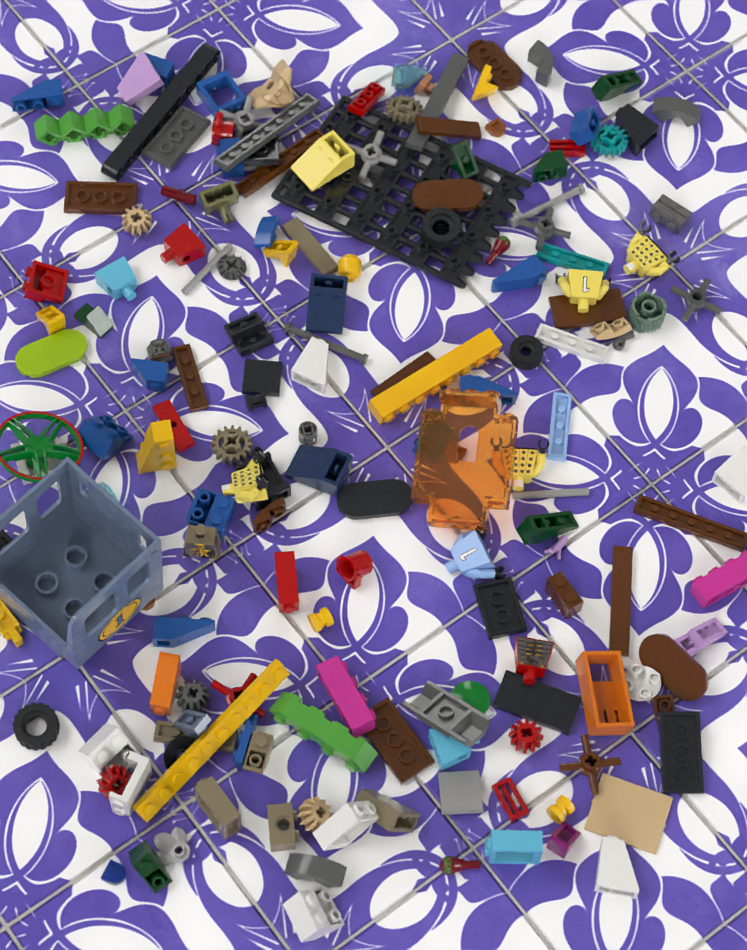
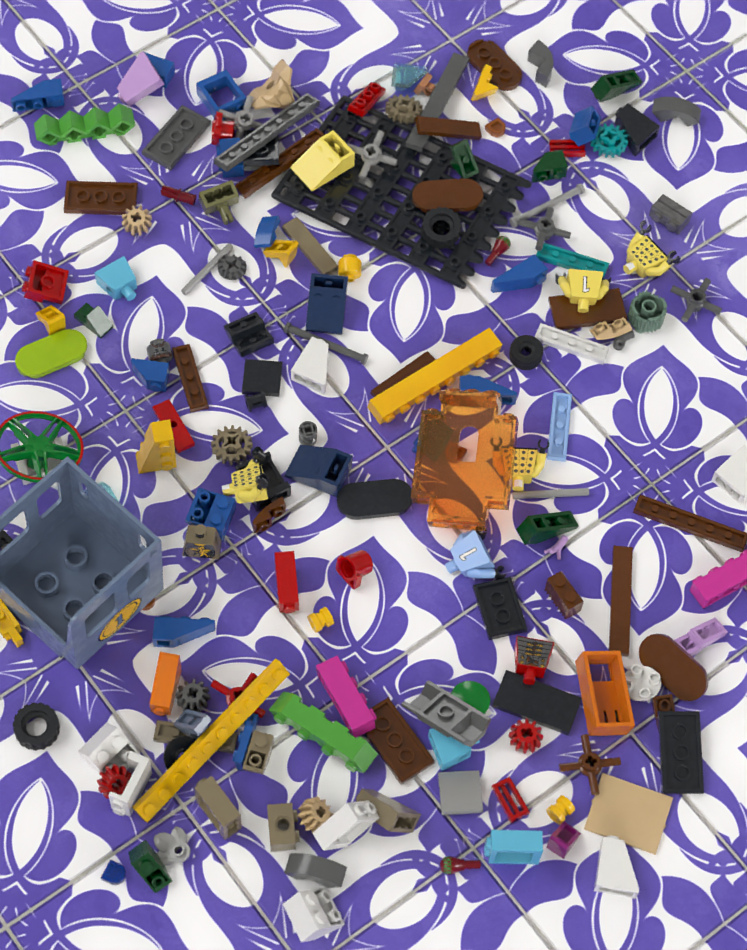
(103, 436): blue slope -> none
(160, 112): black beam -> none
(182, 246): red torso -> none

